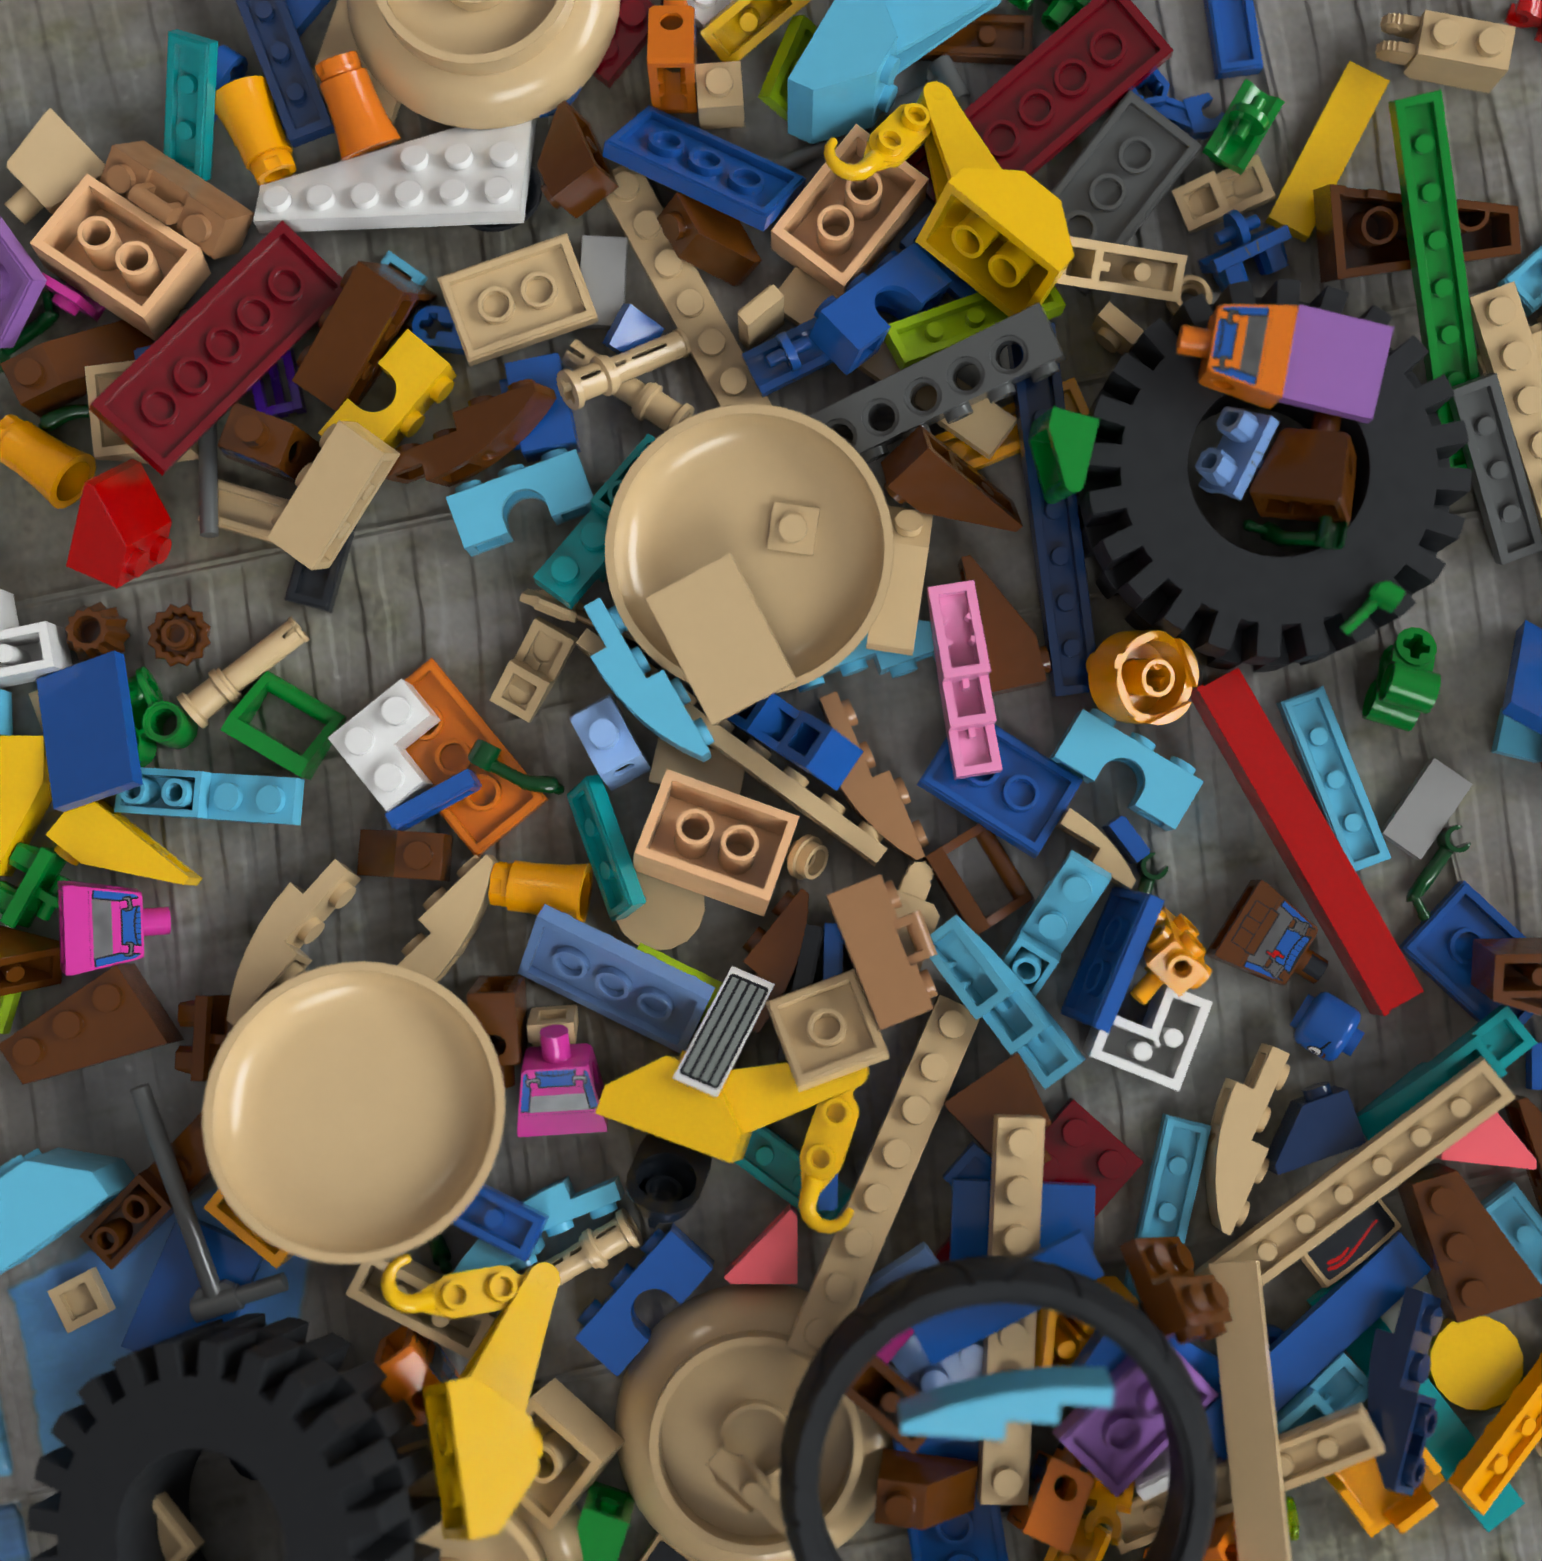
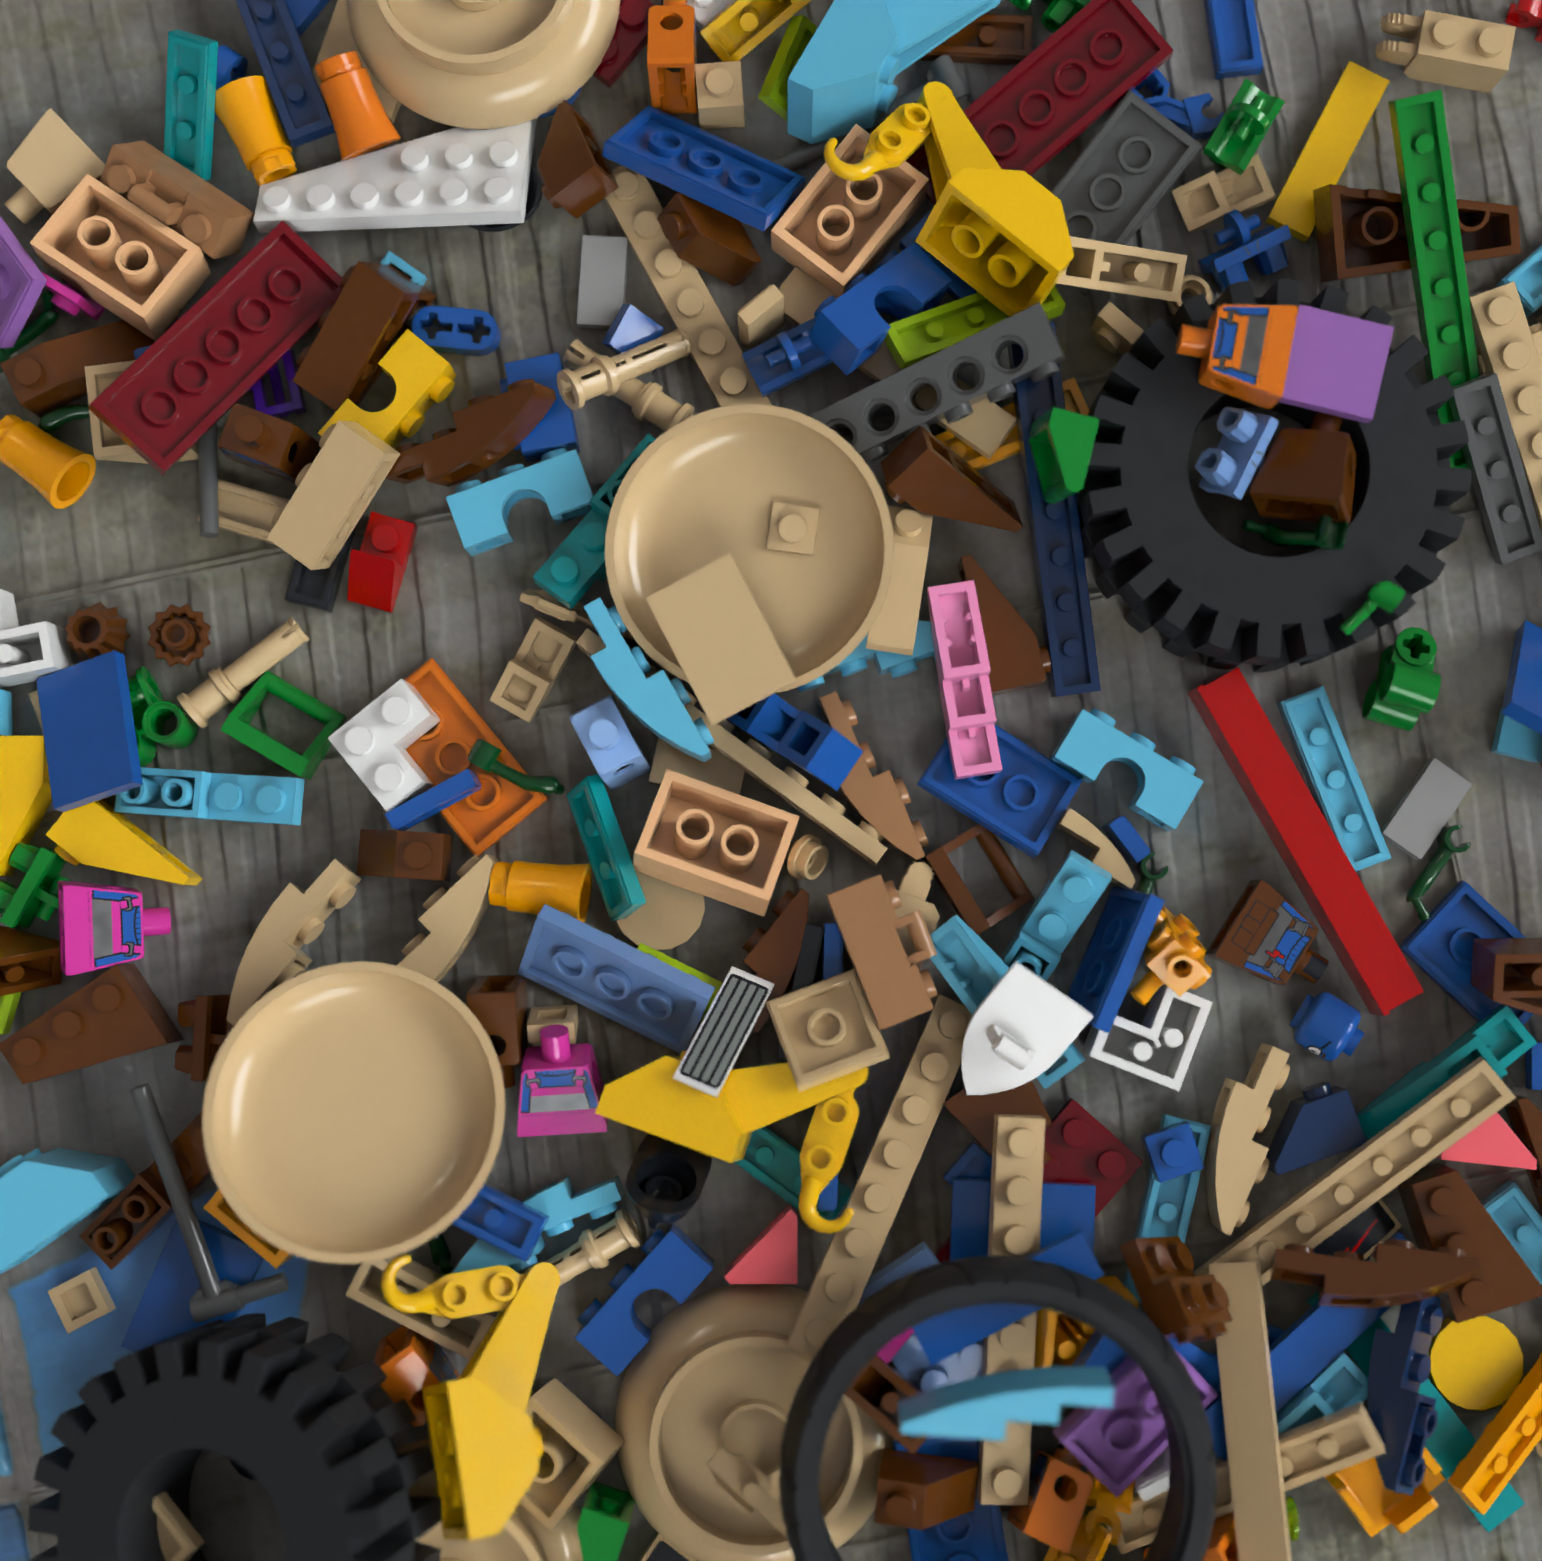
(119, 526): red slope -> none
(381, 562): none -> red slope
(518, 299): tan tile -> none
(1018, 1032): none -> white shield
(1142, 677): light orange brick -> none
(1172, 1151): none -> blue plate
(1391, 1278): none -> reddish brown slope

